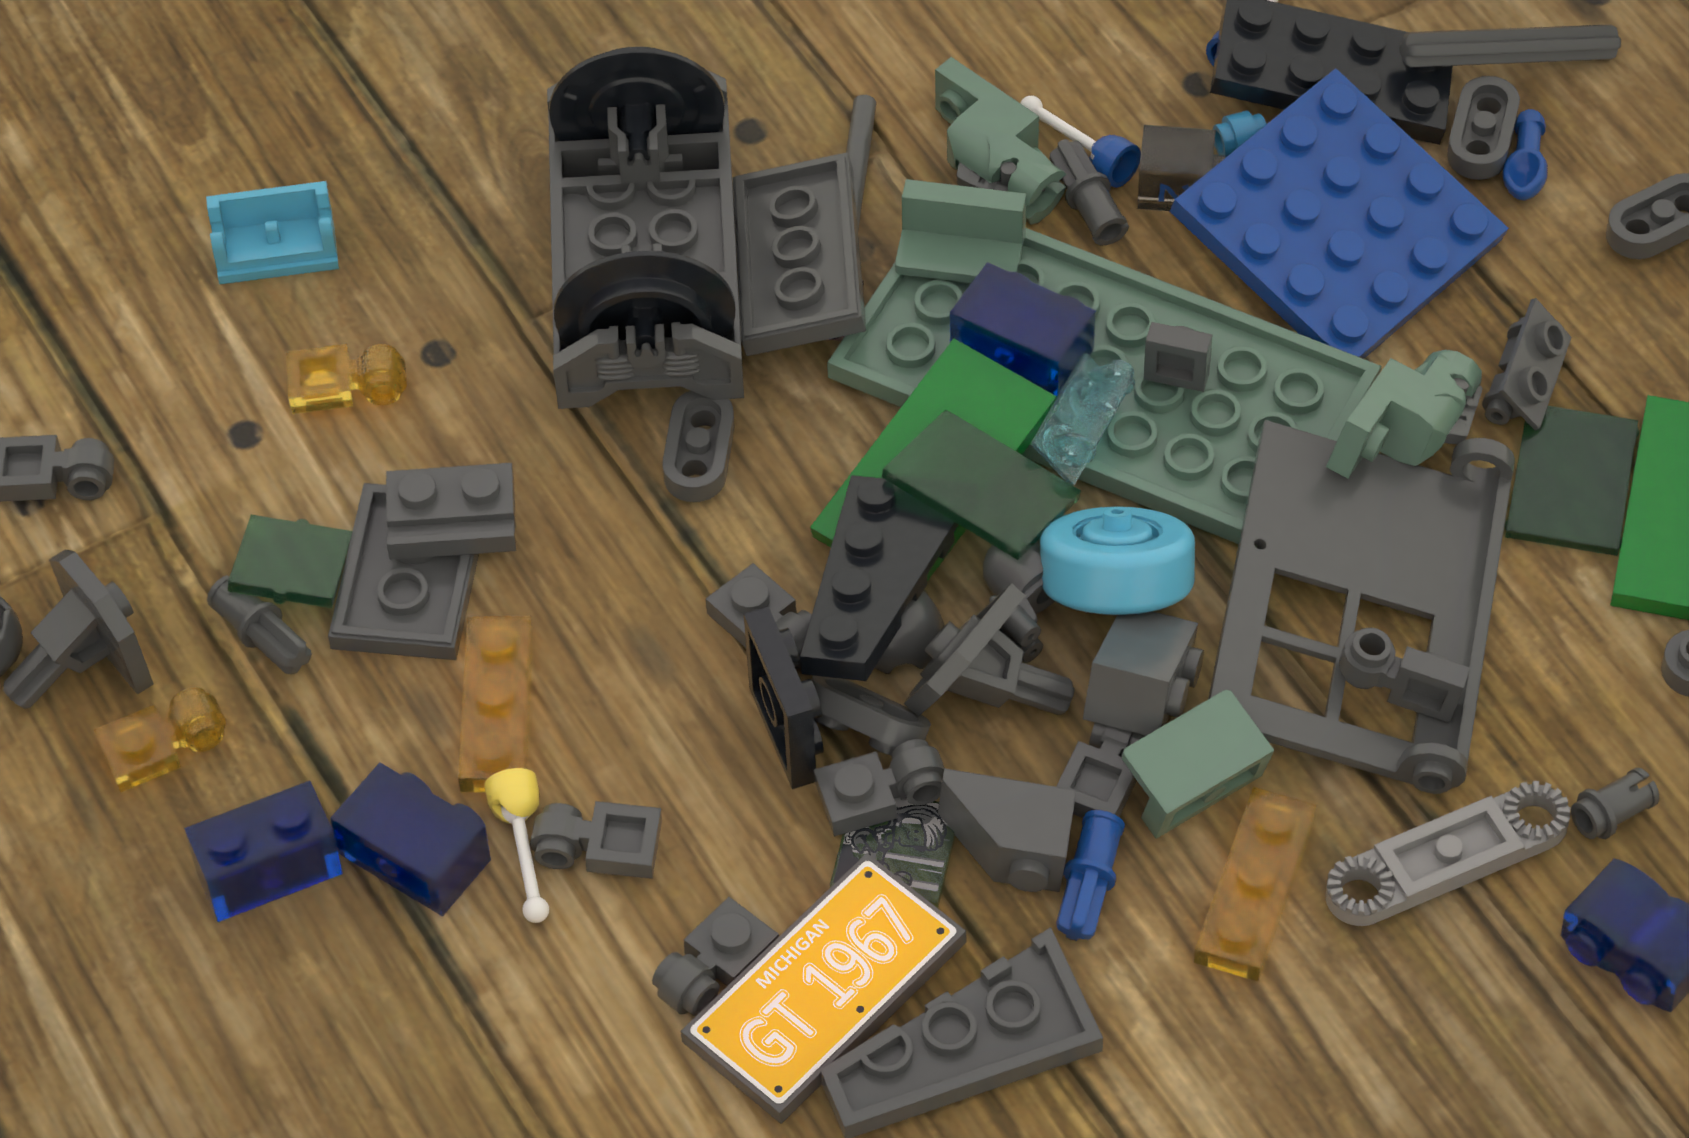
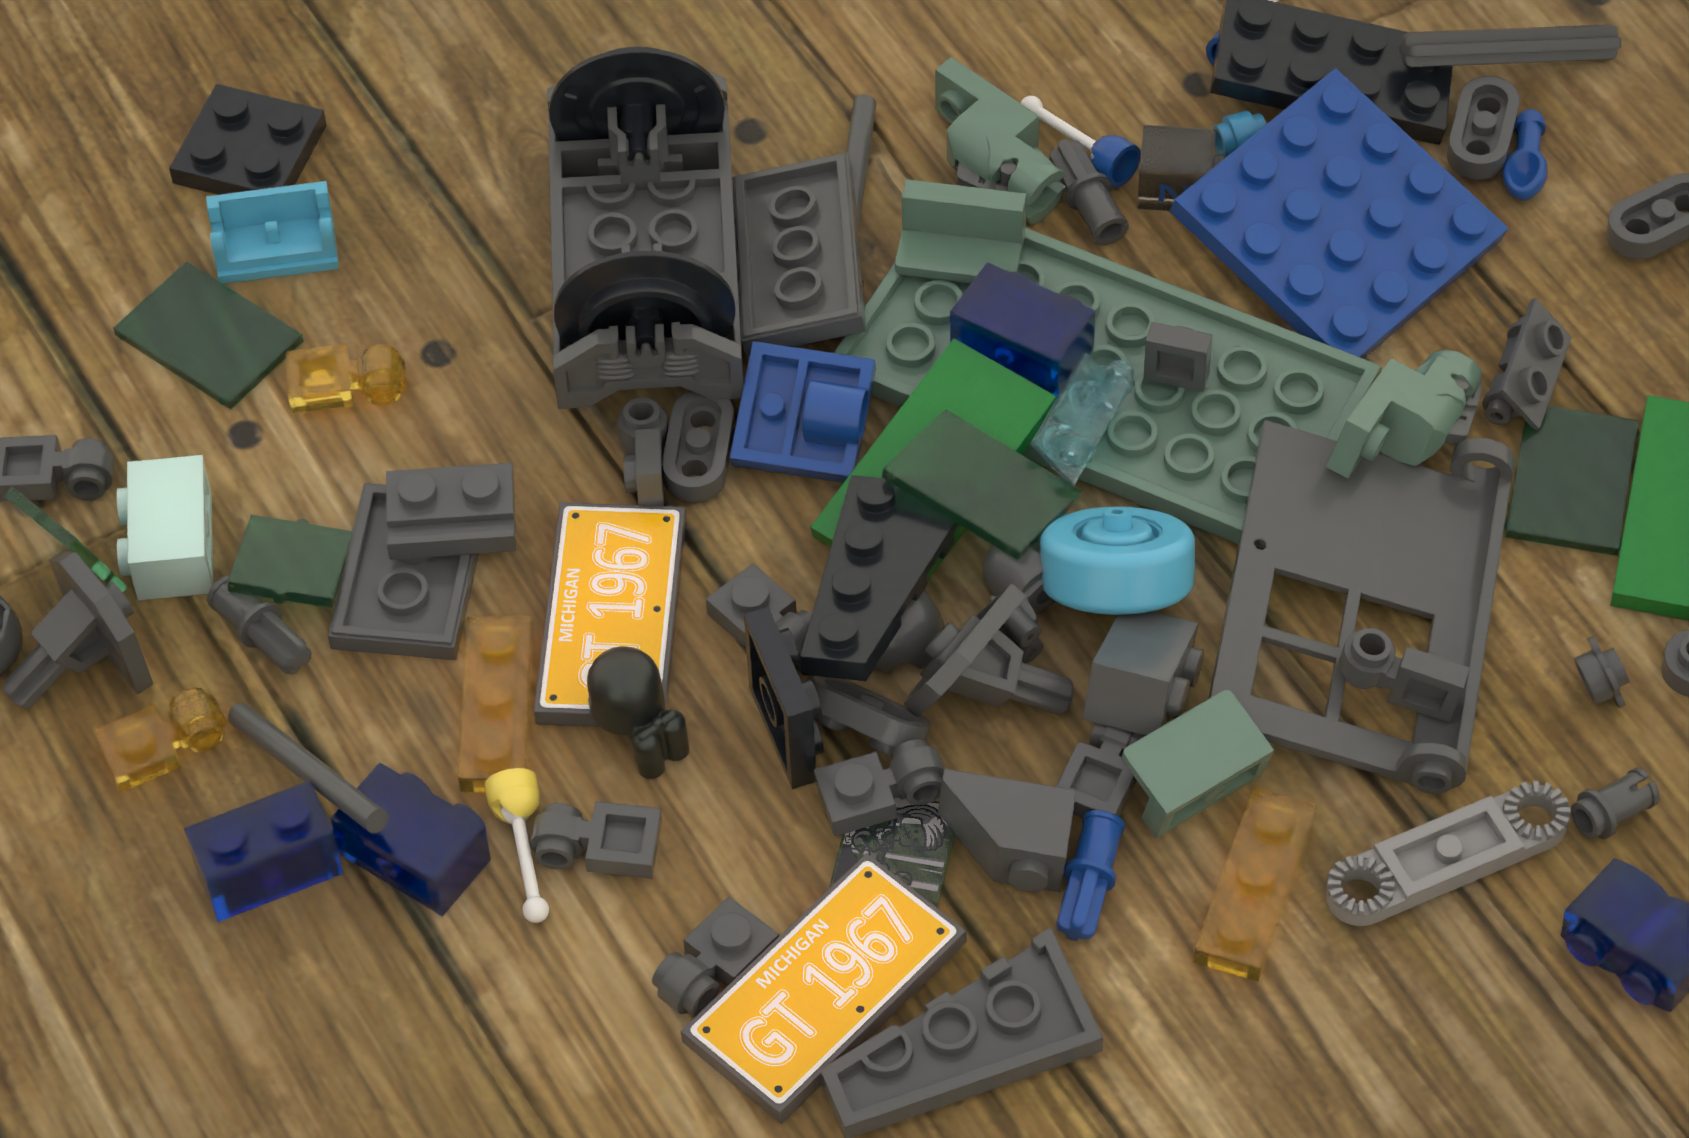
(62, 537): none -> clear green piece
(167, 527): none -> light aqua brick
(208, 335): none -> clear green piece
(247, 143): none -> black plate
(308, 767): none -> dark grey bar
(607, 589): none -> yellow tile
(630, 701): none -> pearl dark grey piece
(643, 434): none -> dark grey plate
(802, 412): none -> blue plate
(1602, 673): none -> dark grey plate

